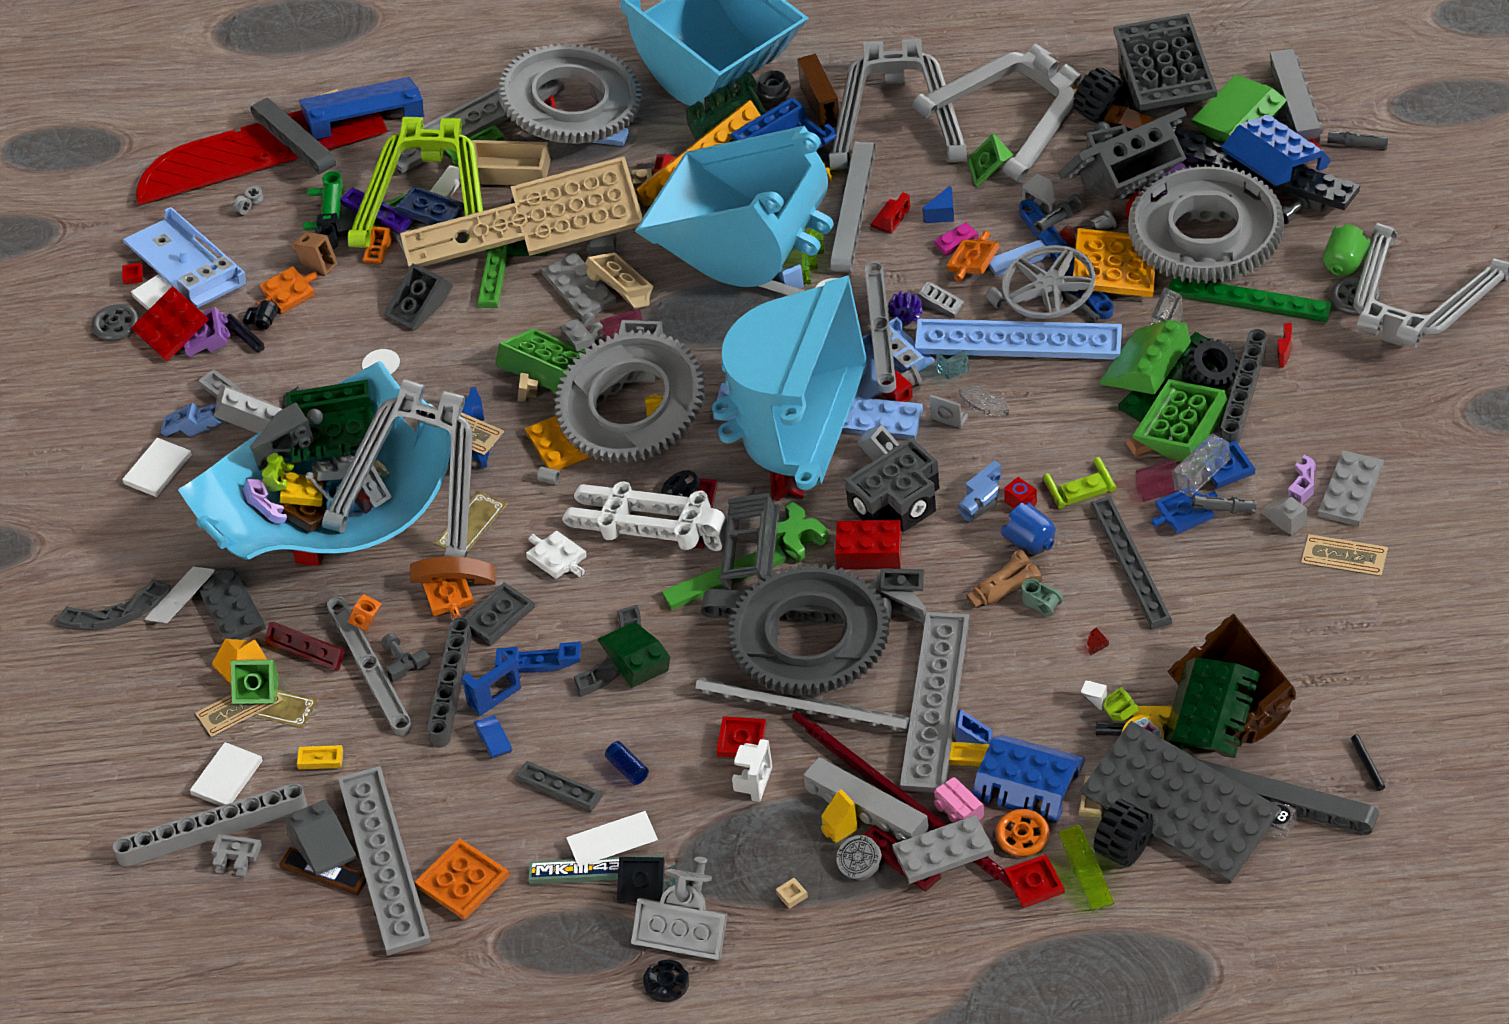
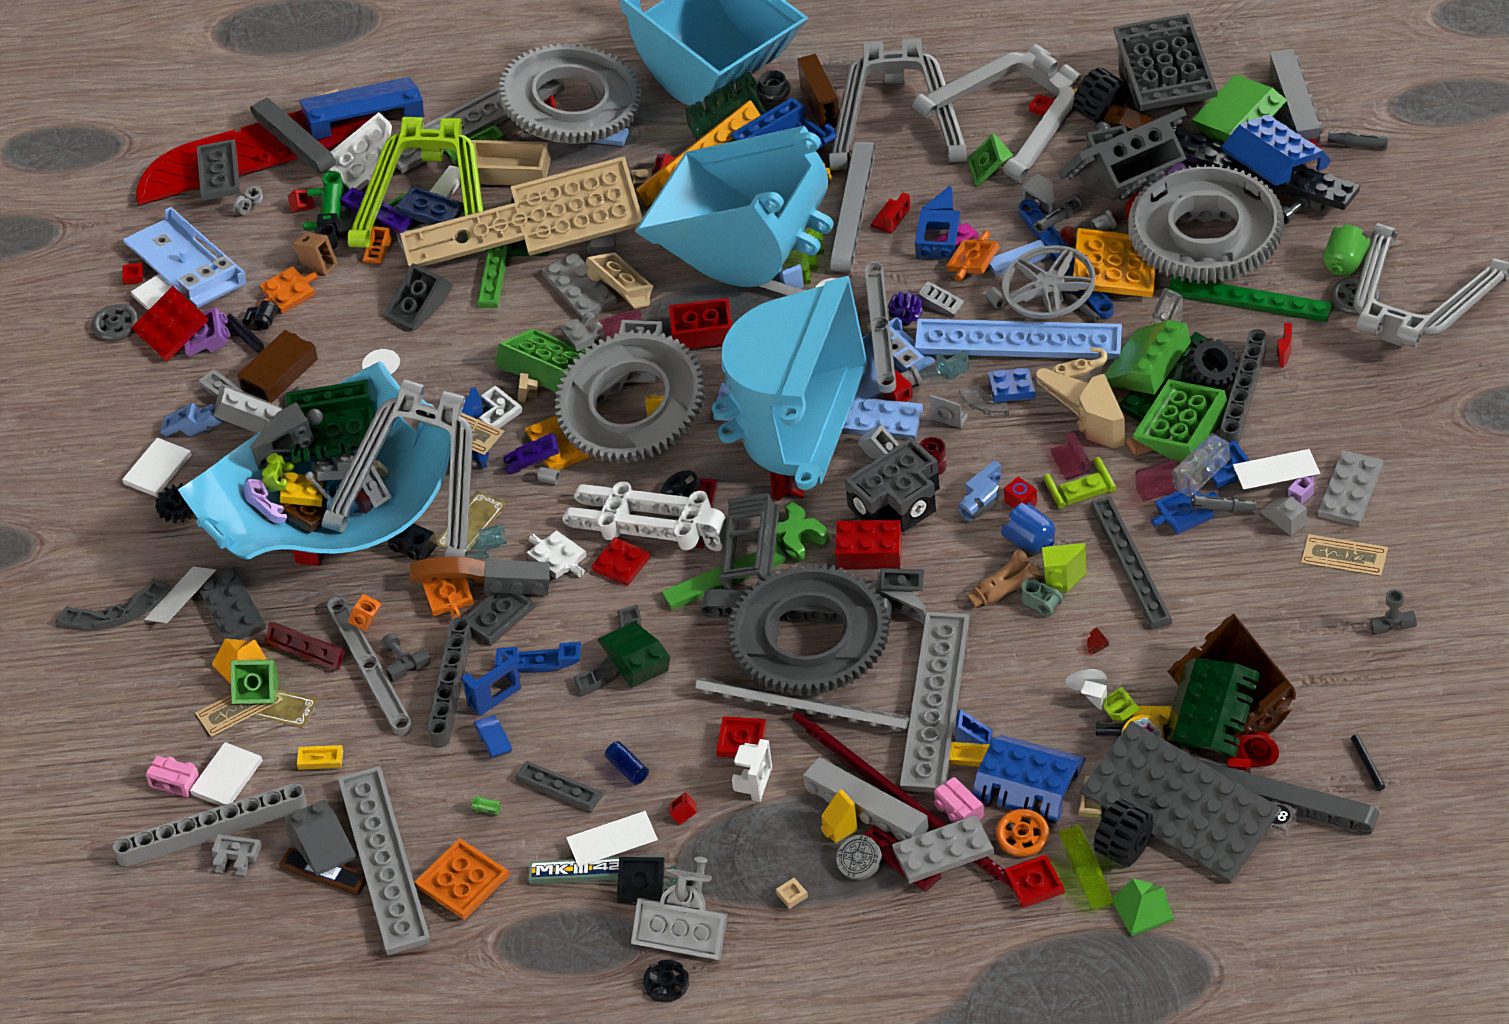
(169, 509): none -> black gear
(172, 775): none -> bright pink brick
(218, 170): none -> dark grey plate
(277, 366): none -> reddish brown brick
(300, 201): none -> red slope
(360, 152): none -> white wing
(414, 542): none -> black brick
(485, 805): none -> bright green pin
(491, 538): none -> clear light blue bracket
(501, 407): none -> white brick
(516, 577): none -> dark grey brick
(531, 453): none -> dark purple hinge
(621, 561): none -> red plate
(682, 808): none -> red slope
(701, 322): none -> red brick
(937, 220): none -> blue window
(937, 449): none -> dark red wheel
(1011, 384): none -> blue plate
(1040, 104): none -> red plate
(1063, 565): none -> lime slope
(1071, 457): none -> clear pink panel
(1076, 680): none -> white sticker
(1092, 401): none -> tan slope
(1142, 906): none -> bright green slope
(1240, 764): none -> red plate
(1259, 748): none -> red piece
(1276, 469): none -> white sticker
(1393, 617): none -> dark grey bar

